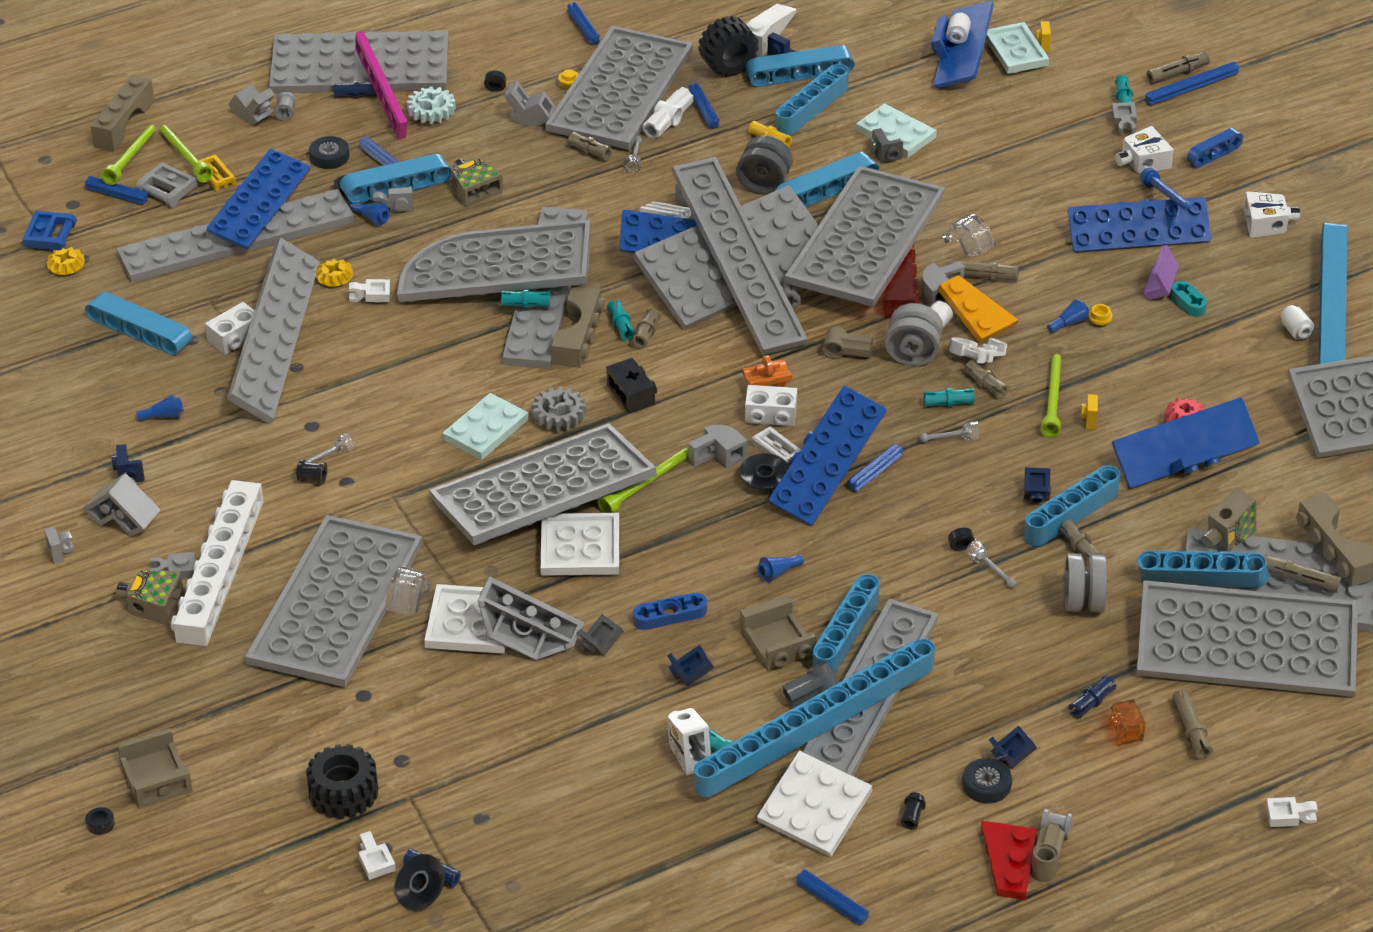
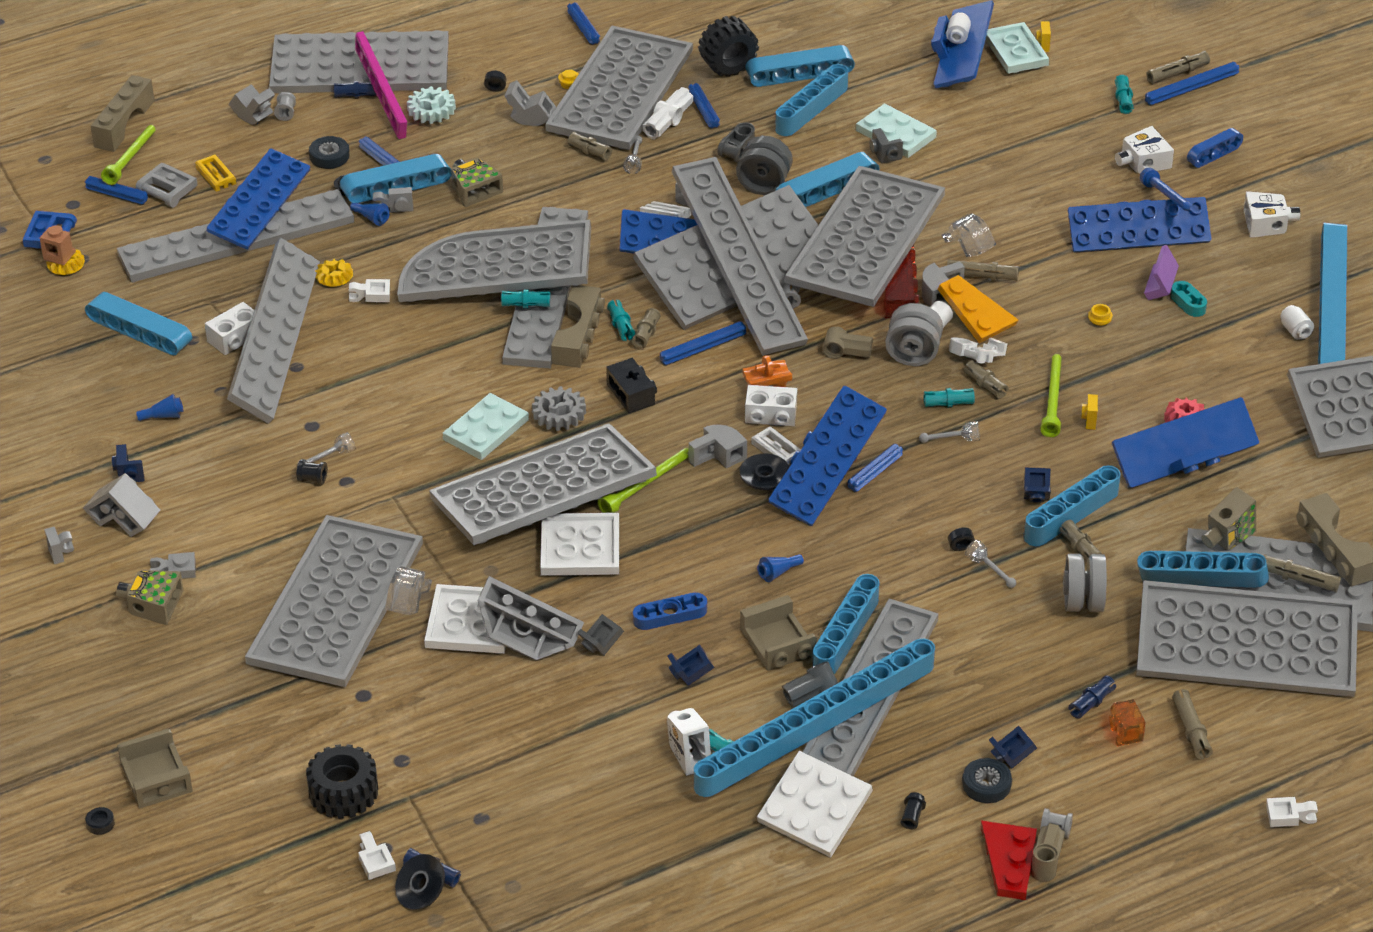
(55, 240): none -> nougat brick
(201, 170): lime piece -> none
(217, 563): white brick -> none
(702, 343): none -> blue axle
(736, 141): none -> dark grey piece
(759, 129): yellow pin -> none
(770, 21): white wedge -> none
(778, 45): dark blue bracket -> none
(832, 897): blue axle -> none
(1074, 313): blue cone -> none
(1124, 116): light grey plate -> none

